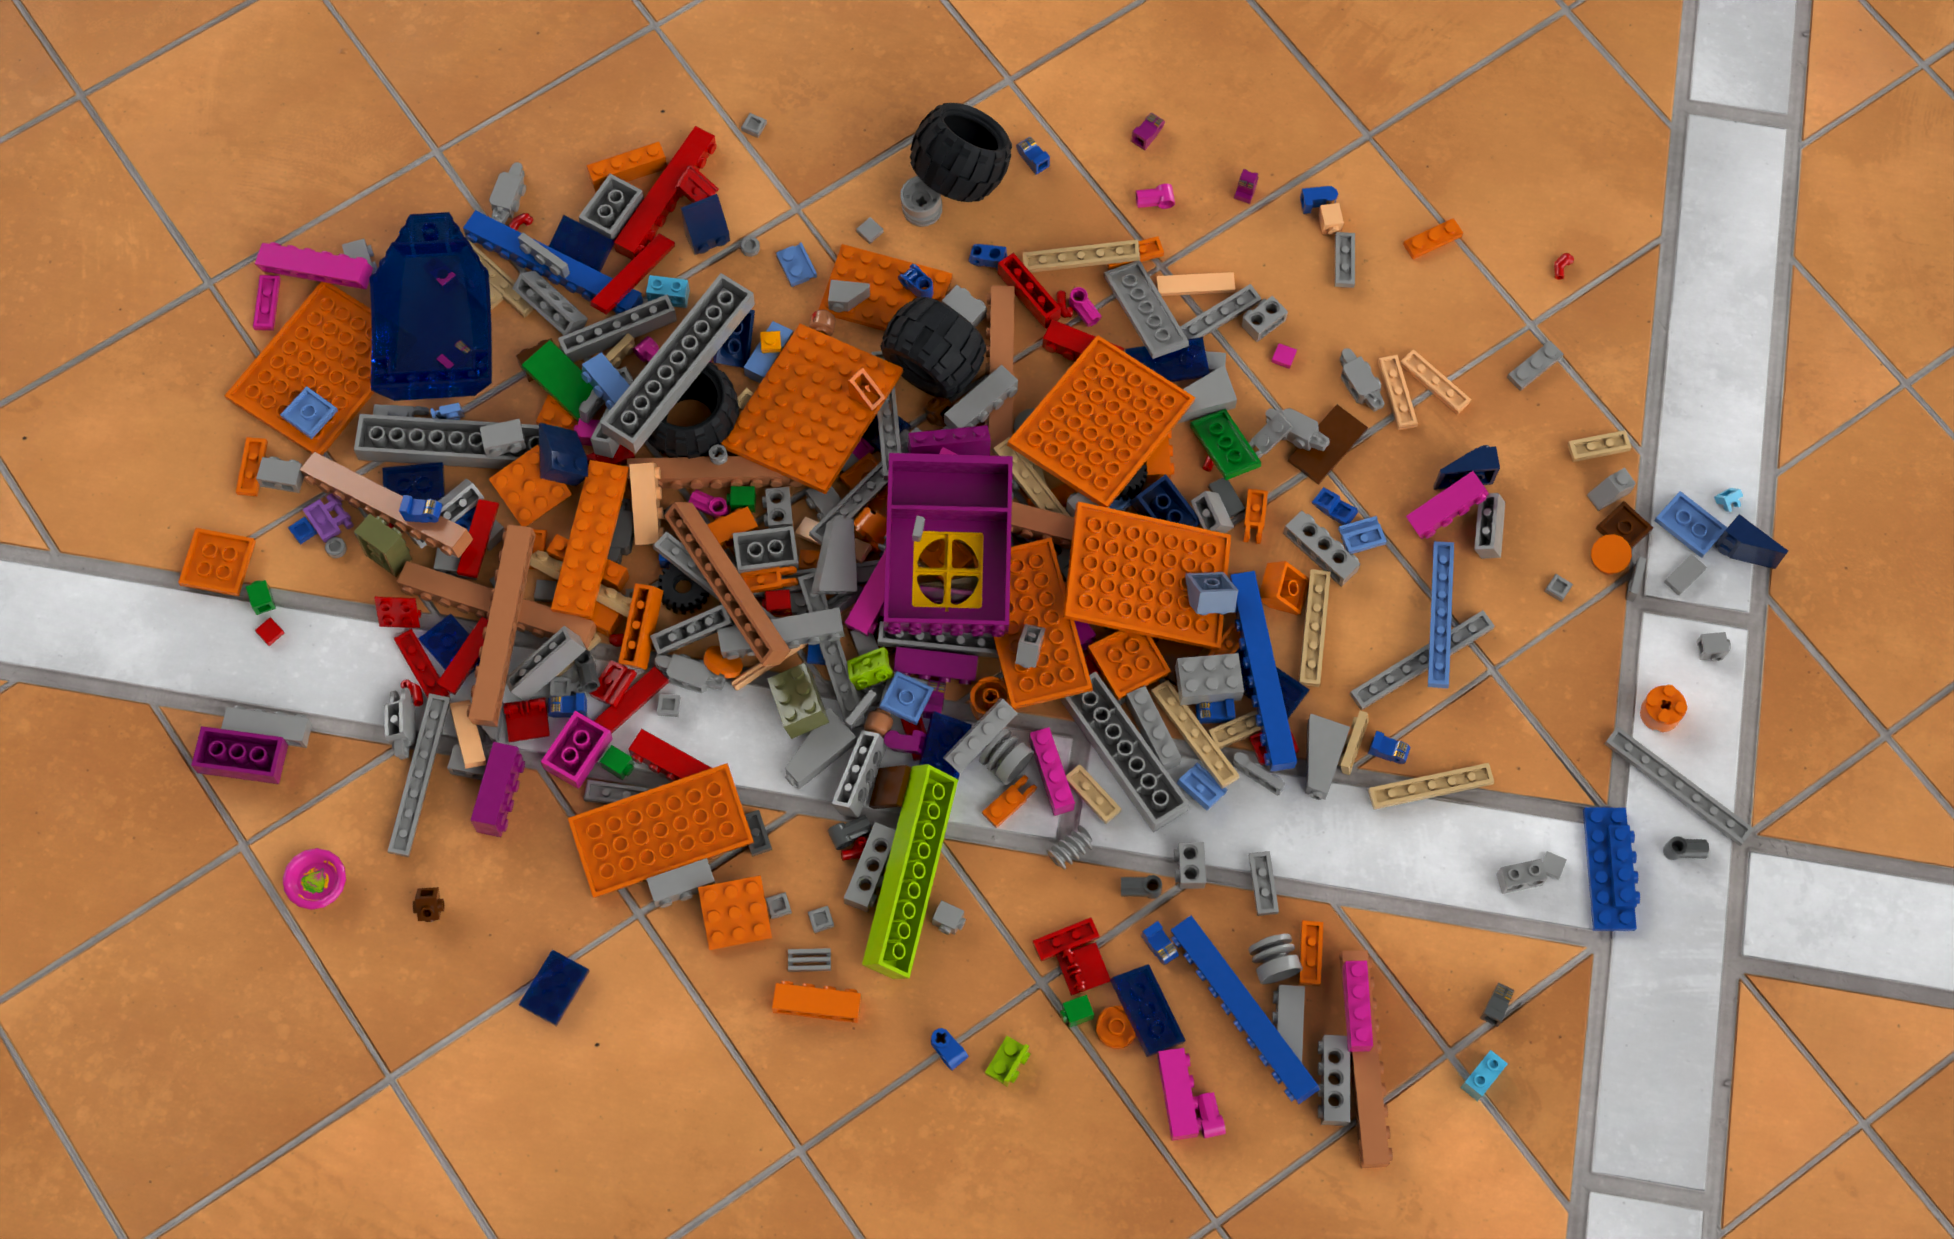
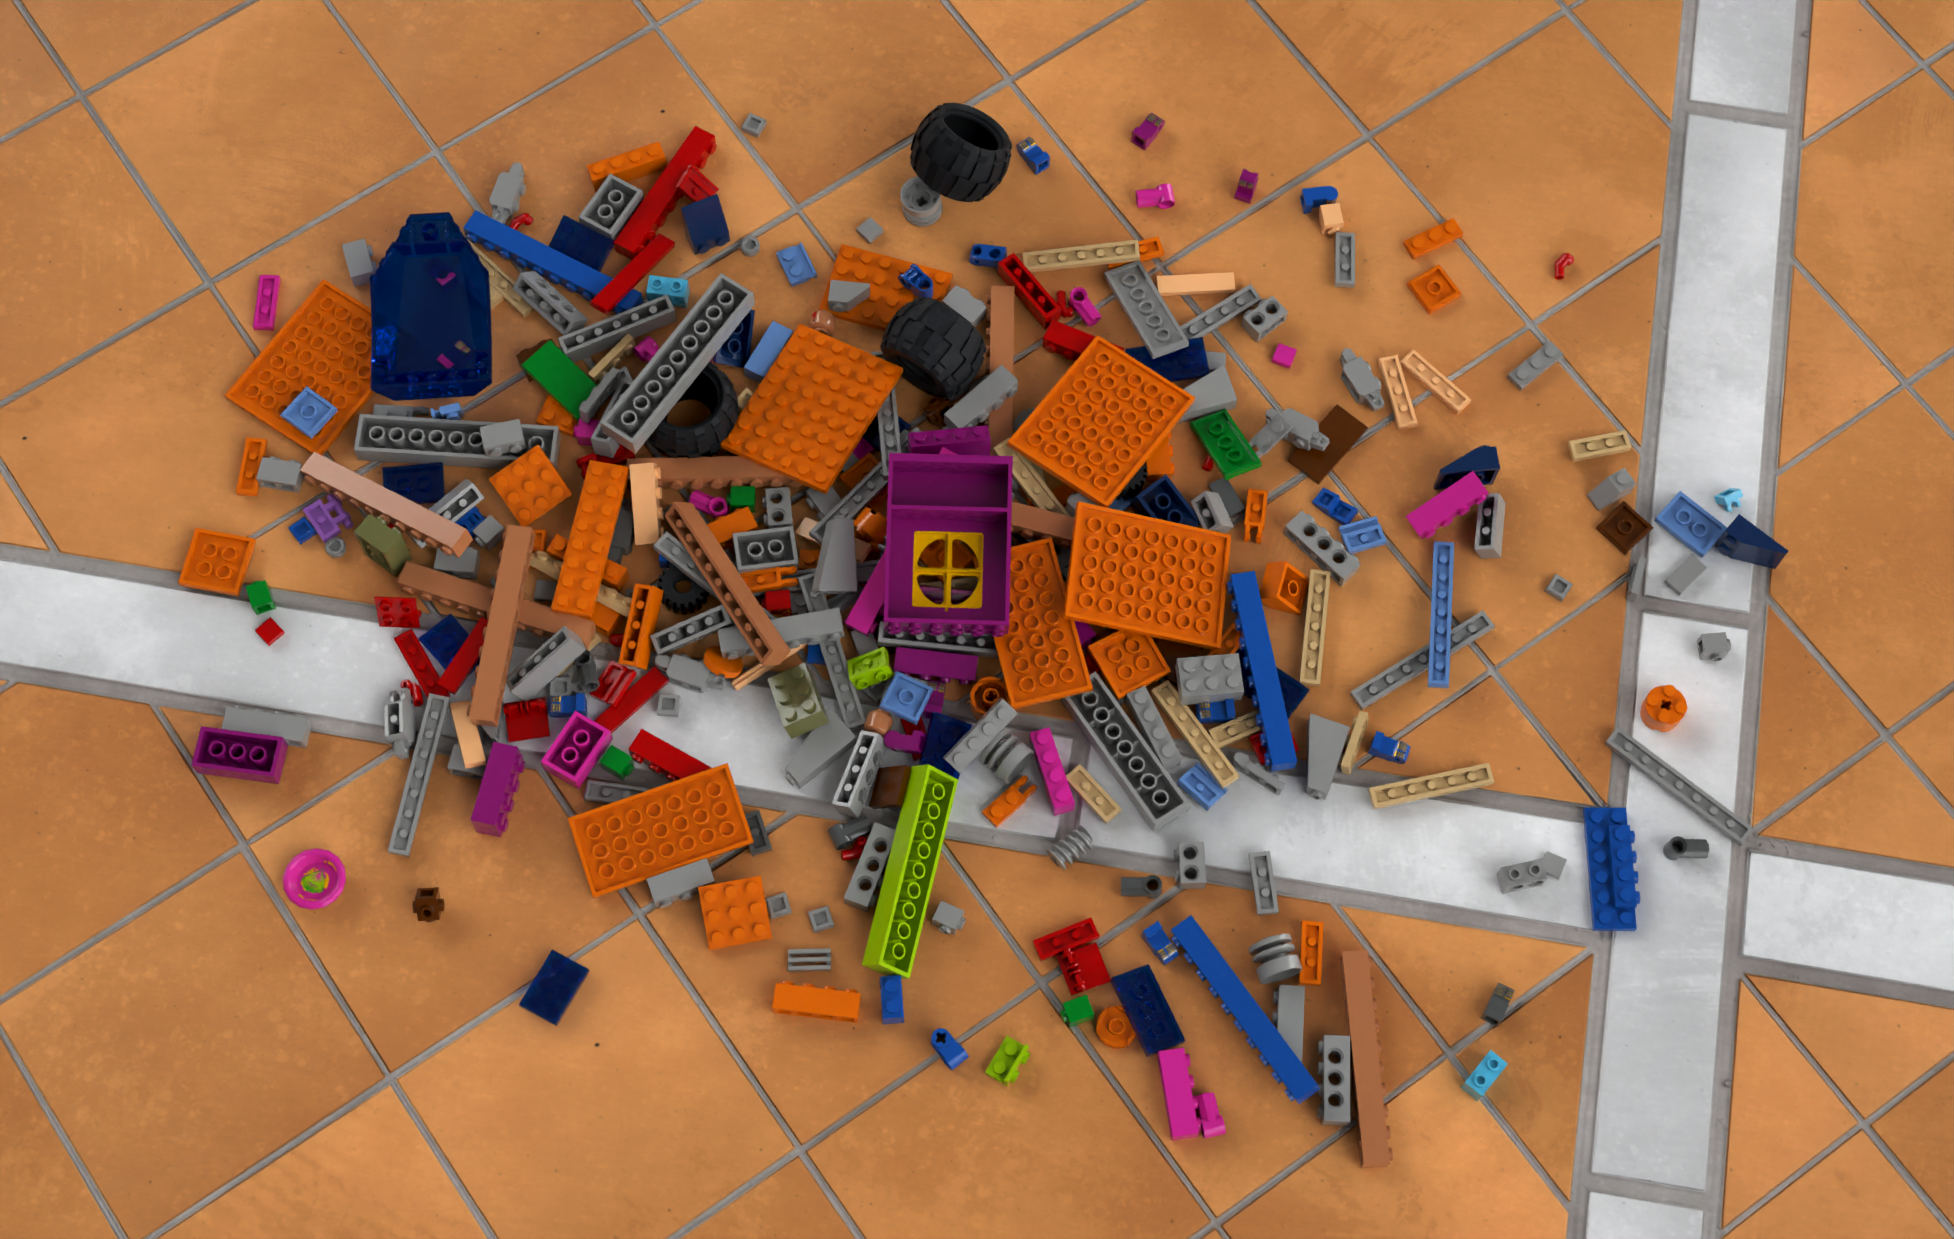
(314, 265): dark pink brick -> none
(420, 510): blue leg -> none
(480, 532): red tile -> none
(543, 255): light grey plate -> none
(561, 455): dark blue slope -> none
(604, 379): medium blue brick -> none
(721, 459): light grey bush -> none
(770, 342): light orange plate -> none
(860, 709): light grey tile -> none
(864, 389): orange slope -> none
(891, 999): none -> blue brick
(918, 529): light grey tile -> none
(1030, 646): light grey slope -> none
(1211, 593): sand blue slope -> none
(1357, 1006): dark pink brick -> none
(1433, 289): none -> orange tile
(1611, 554): orange tile -> none

